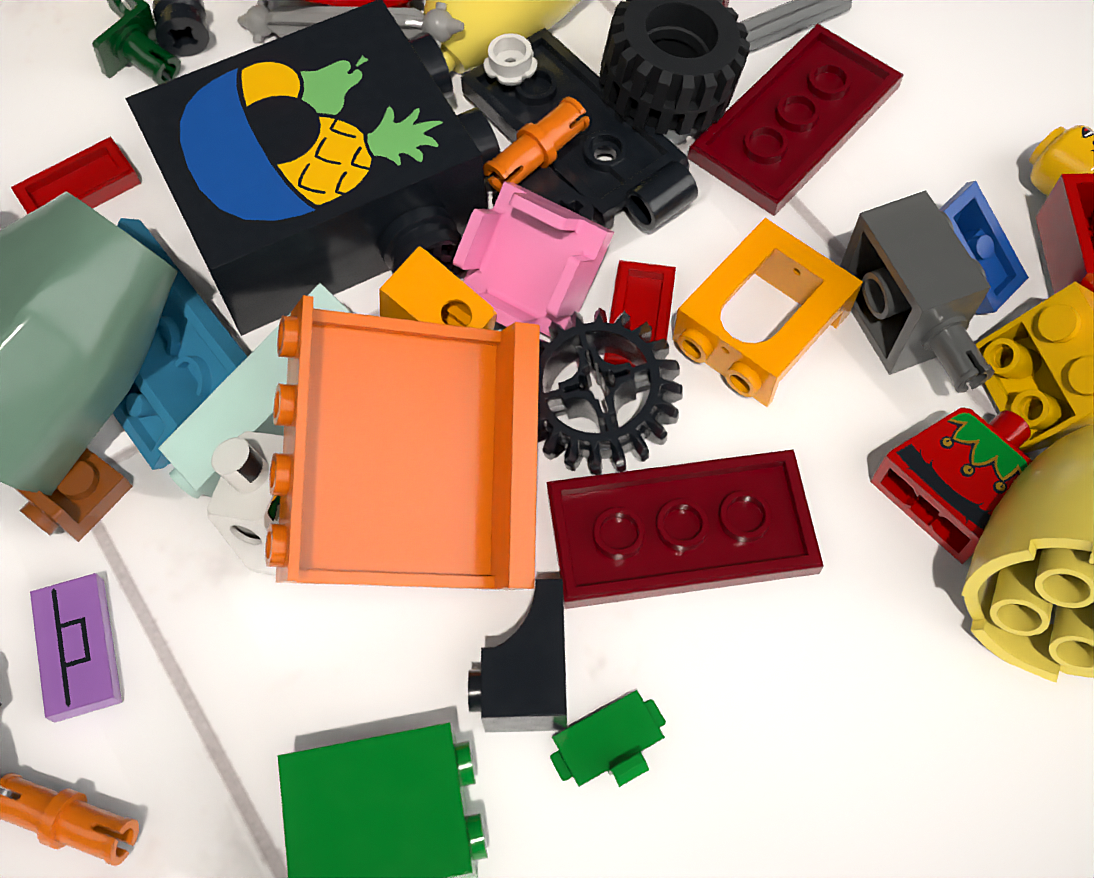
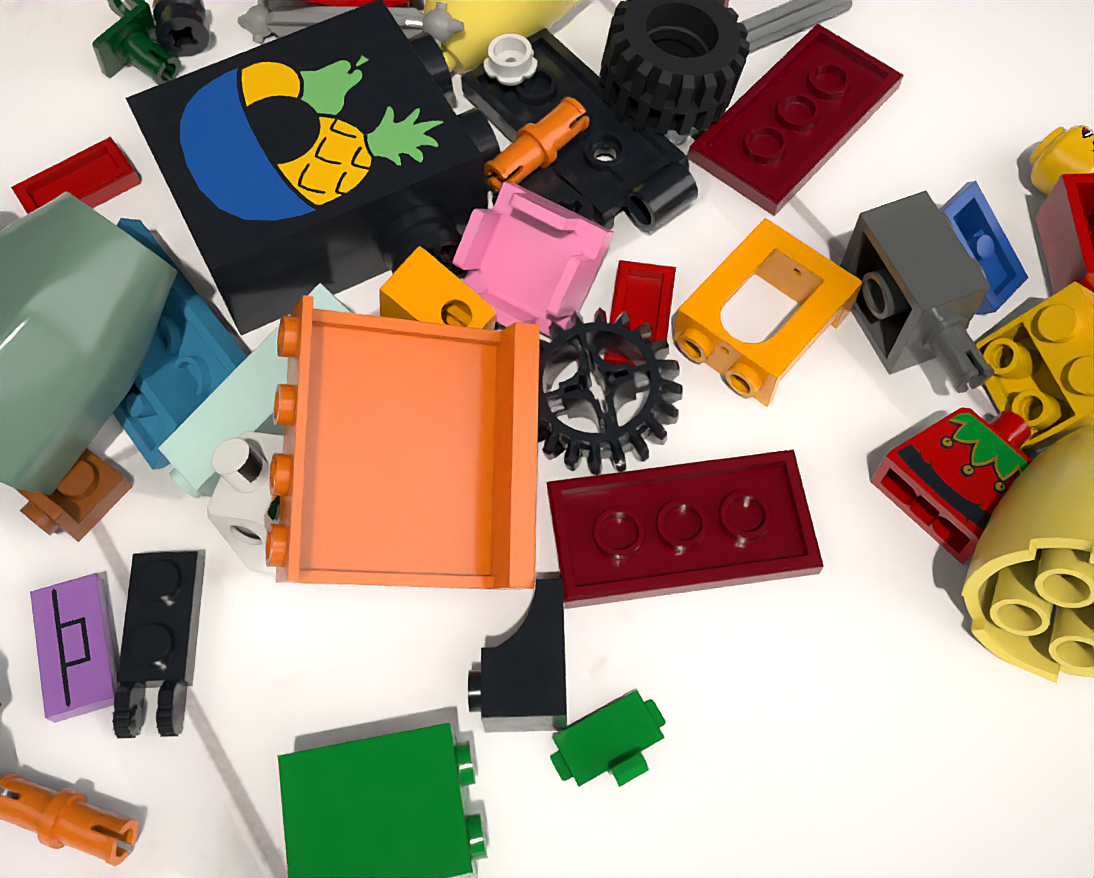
(158, 640): none -> black hinge

